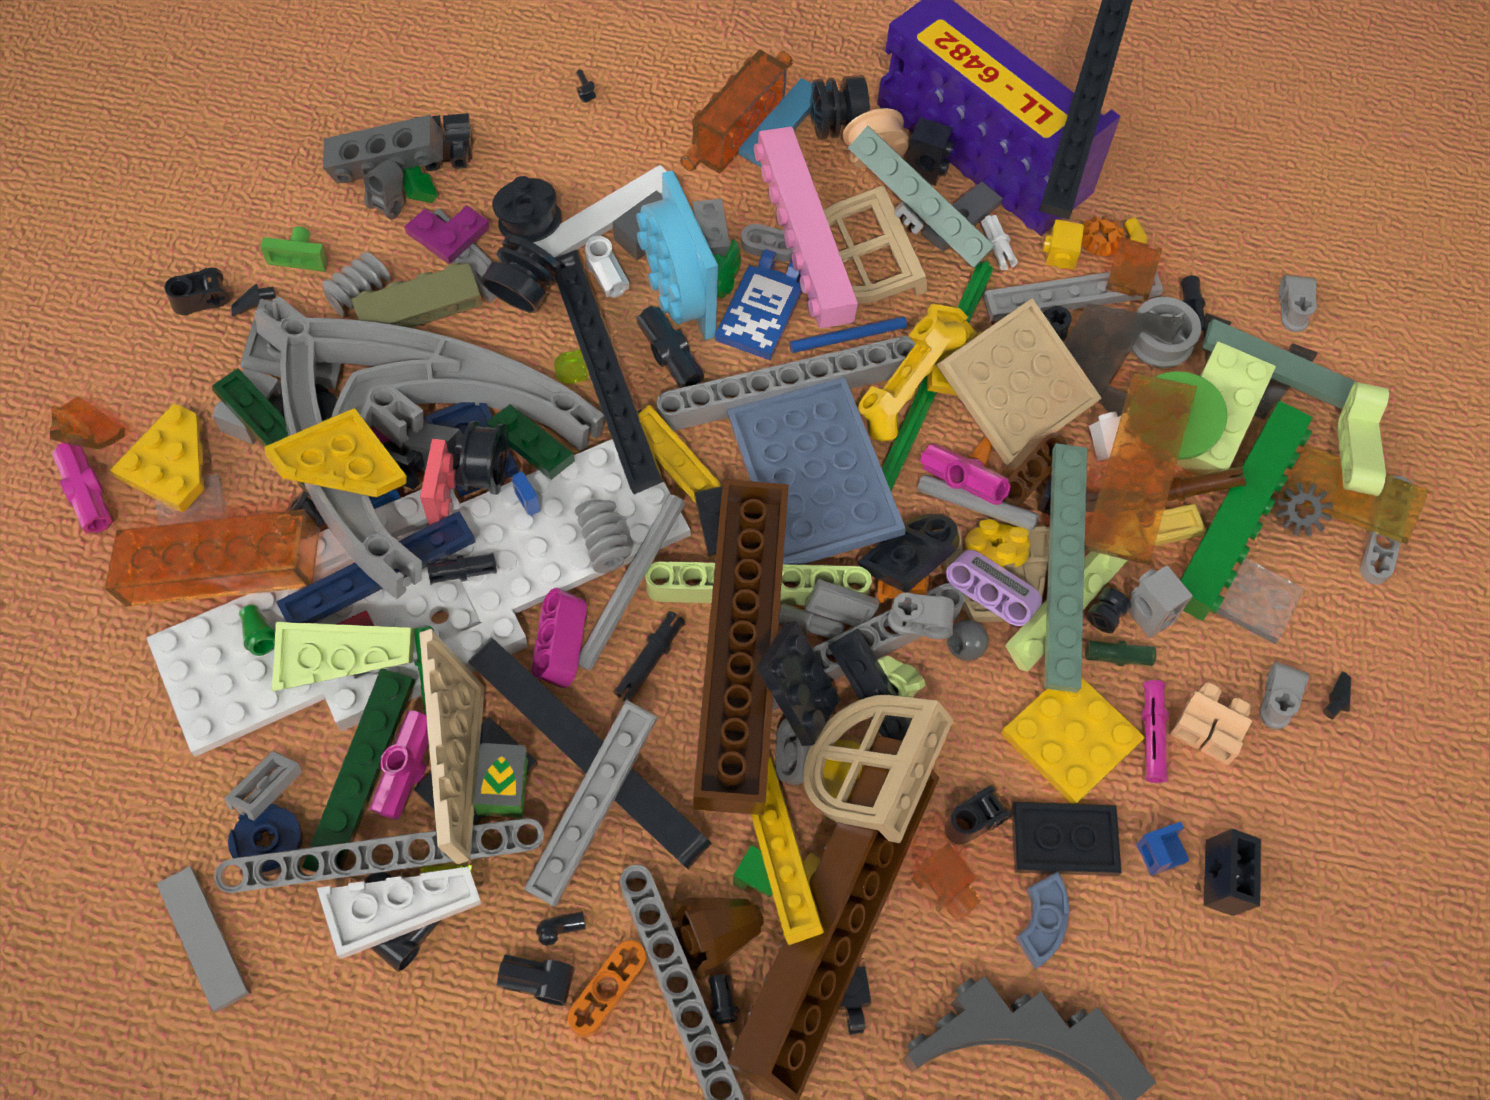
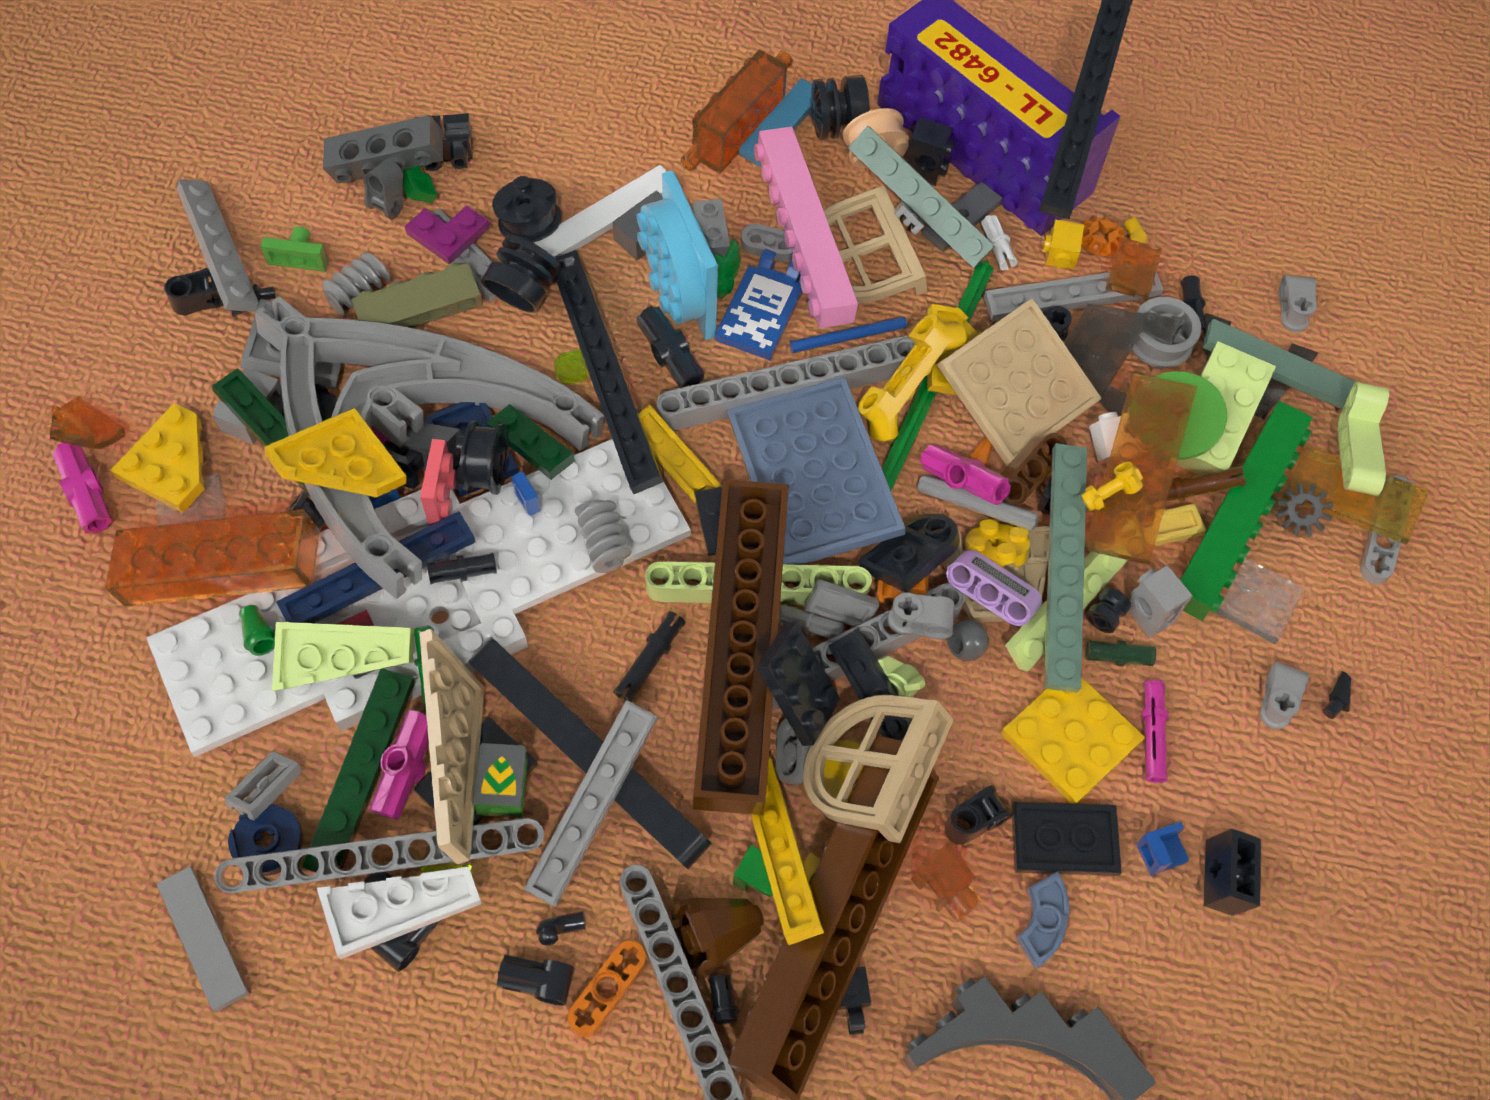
(217, 246): none -> light grey plate
(559, 638): dark pink beam -> none
(585, 91): black hand -> none
(605, 267): white piece -> none
(630, 582): light grey axle -> none
(1127, 478): none -> yellow bar
(1214, 723): light nougat hips -> none

